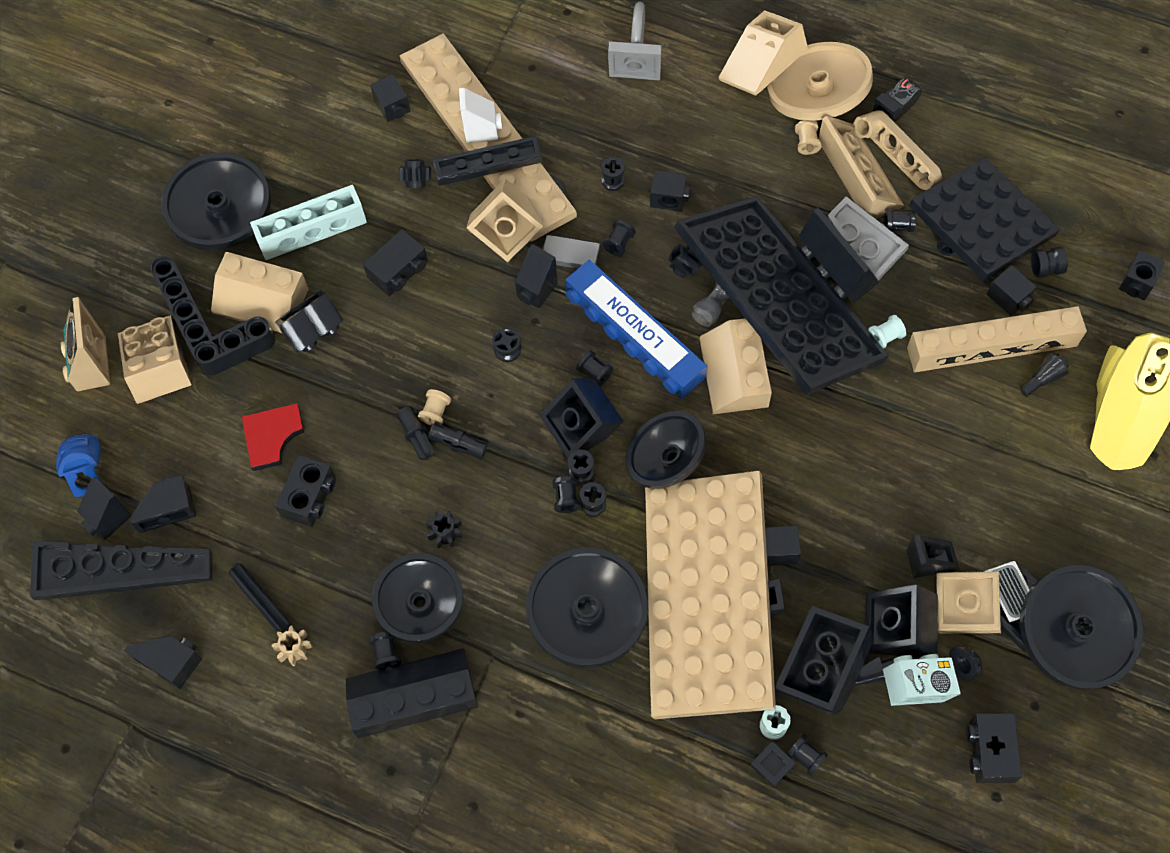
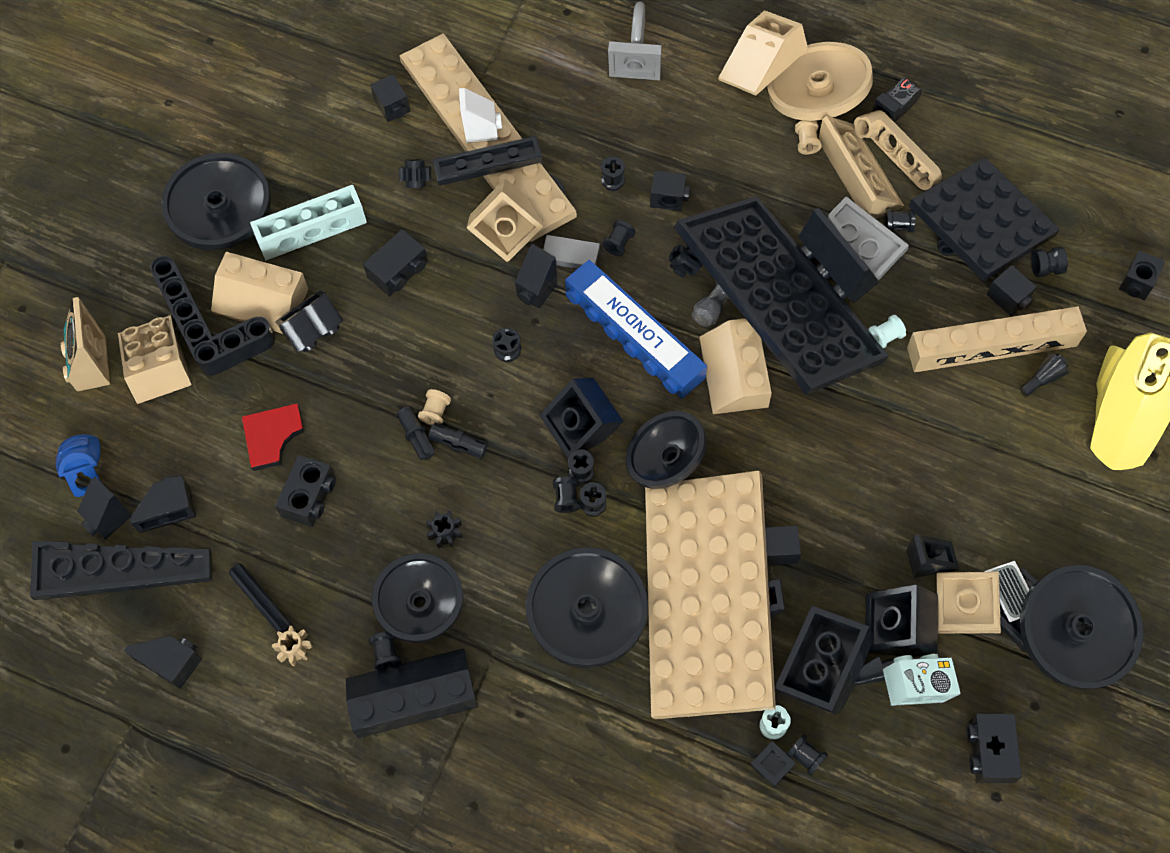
(594, 367): black bush -> none
(965, 662): black animal -> none

